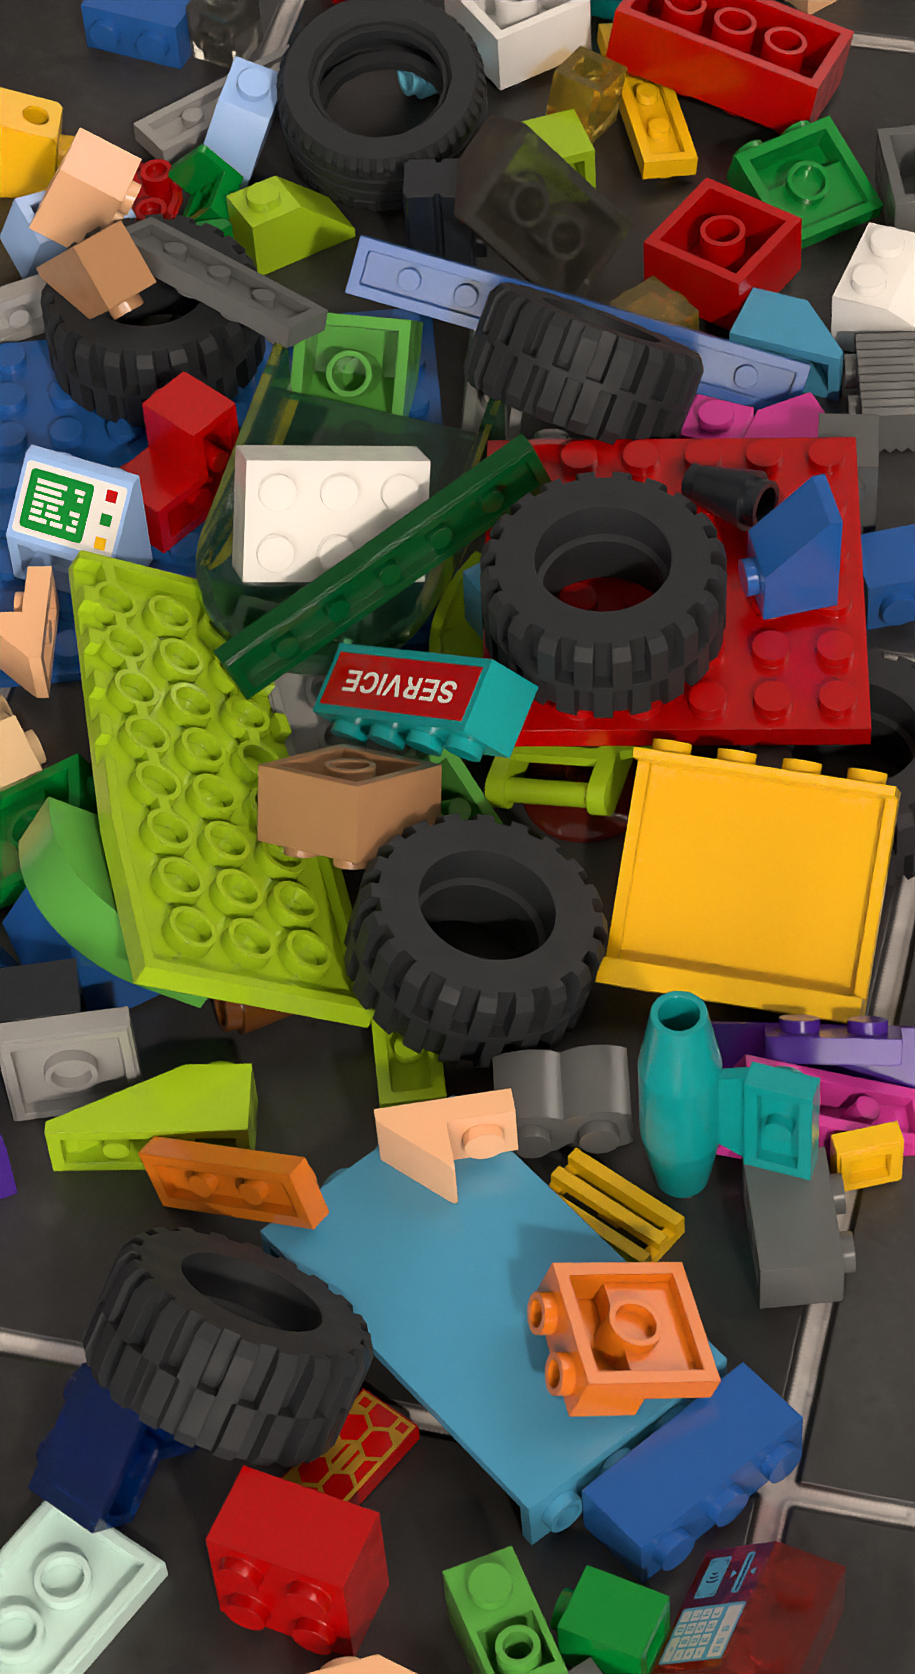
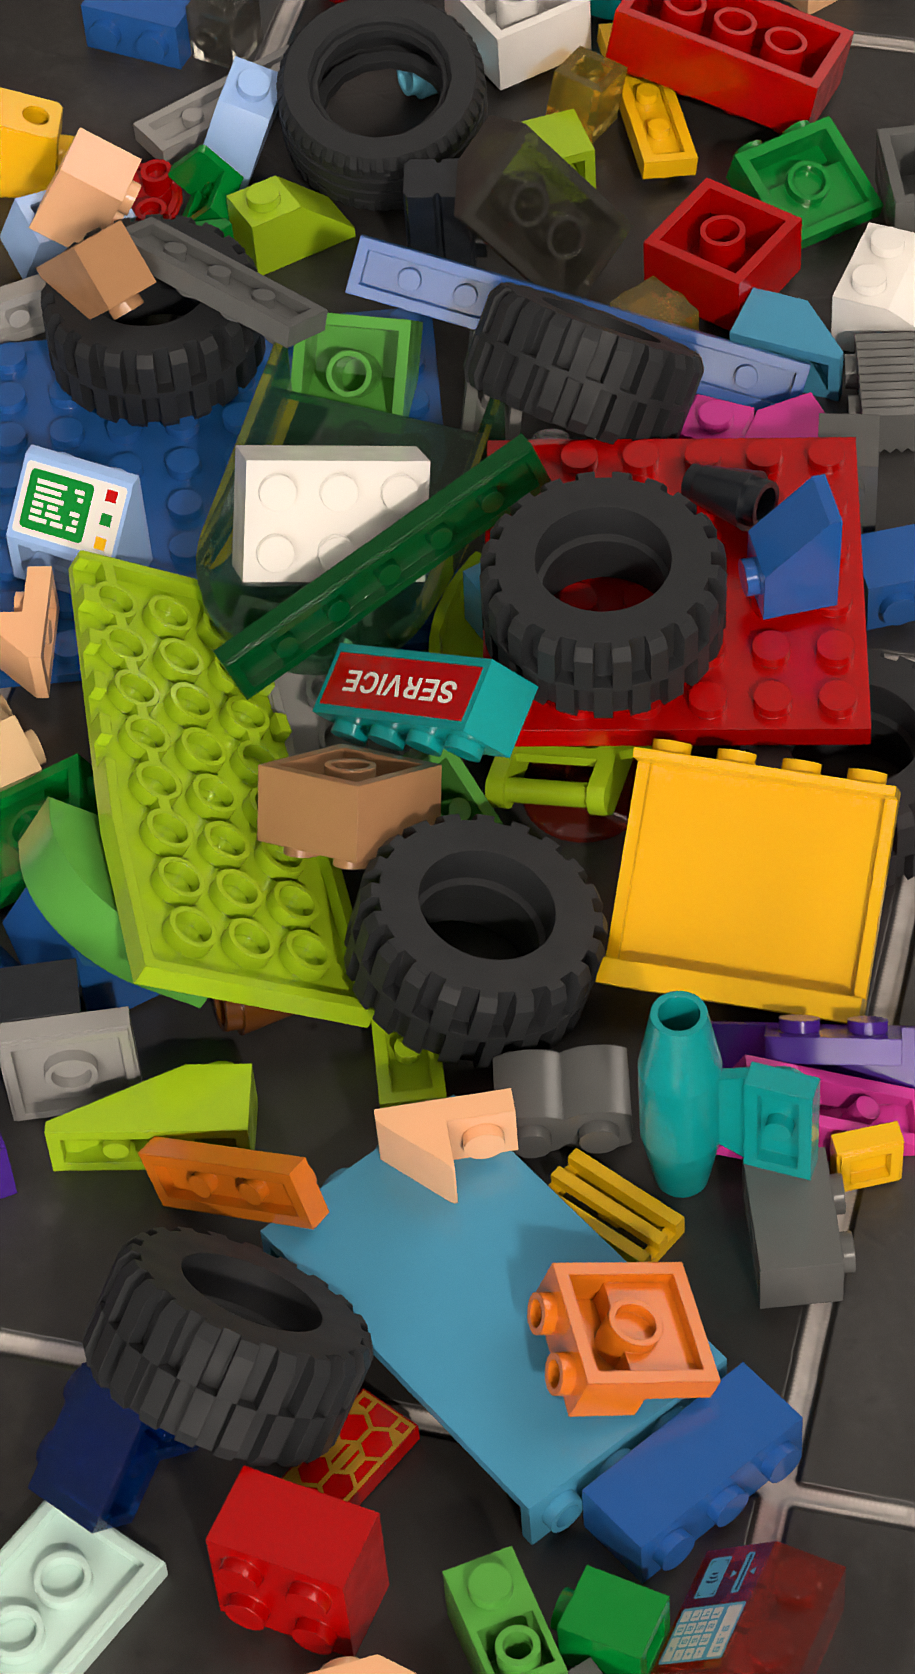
(187, 453): red brick -> none

